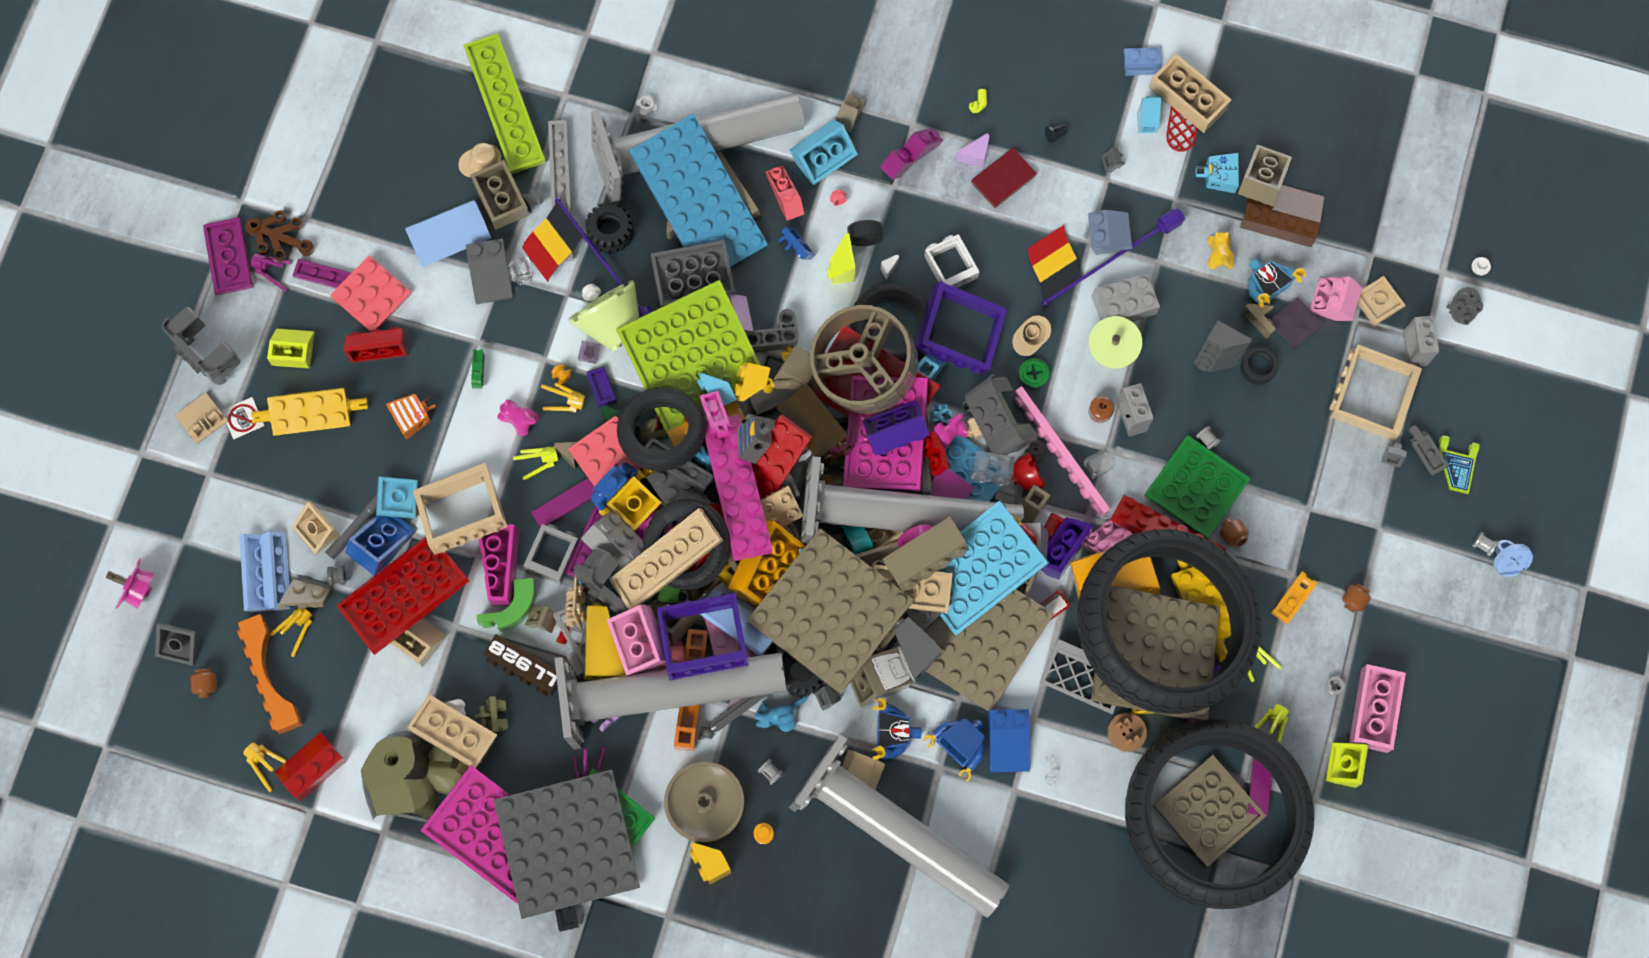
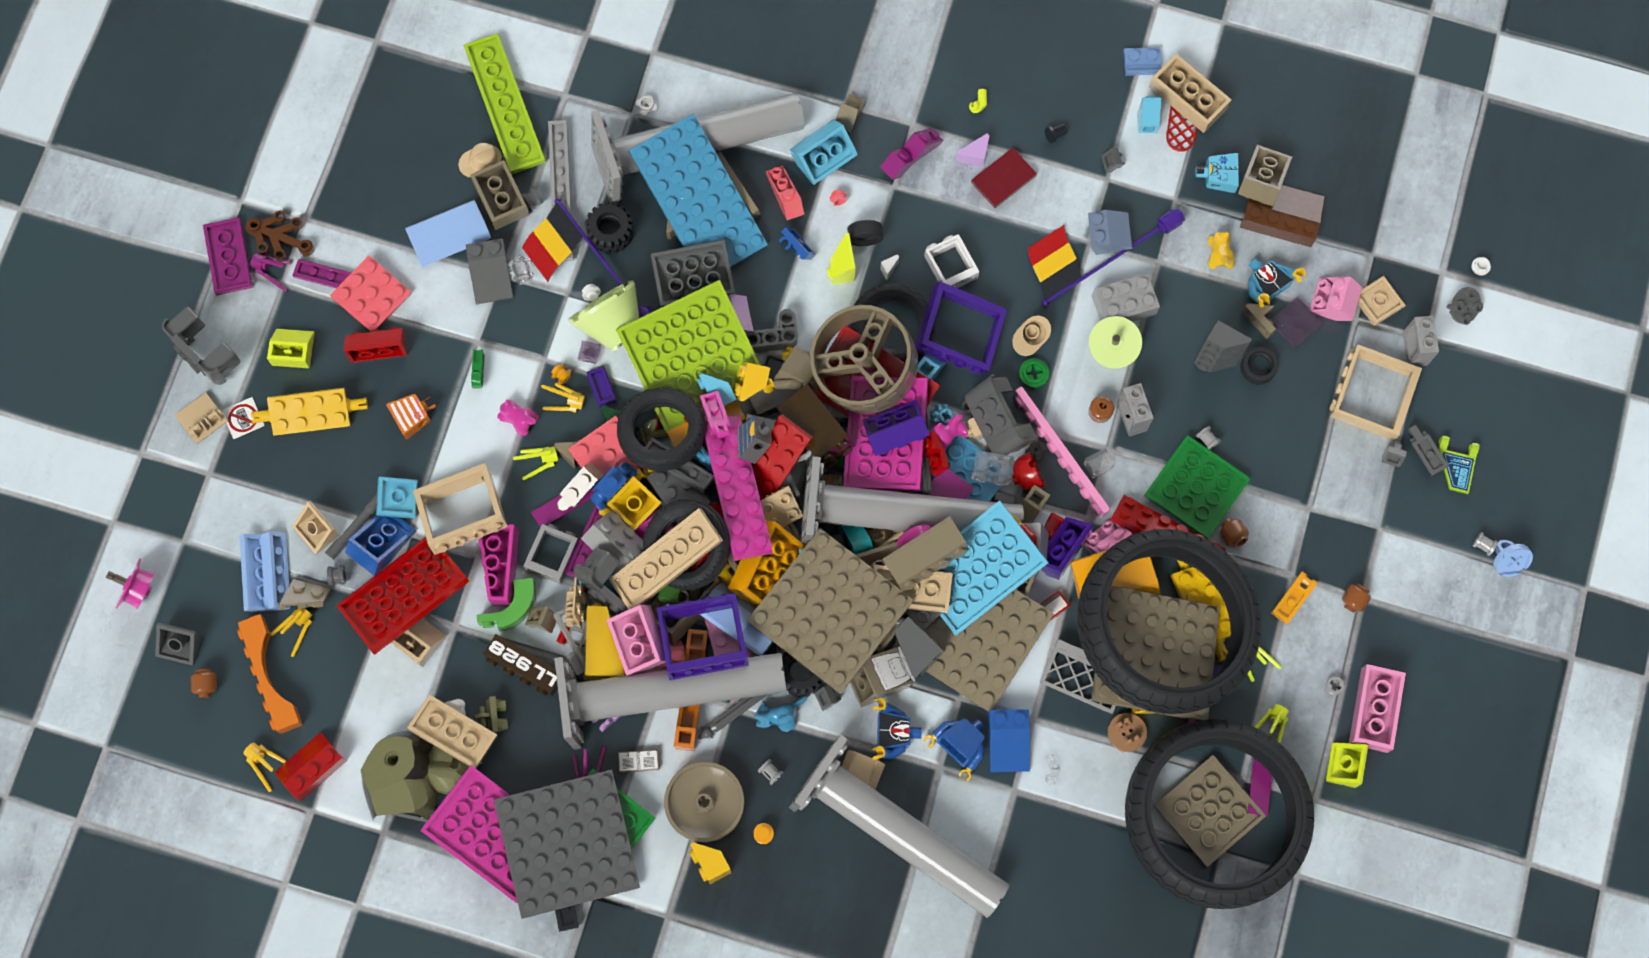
(580, 486): none -> brick
(638, 761): none -> white tile

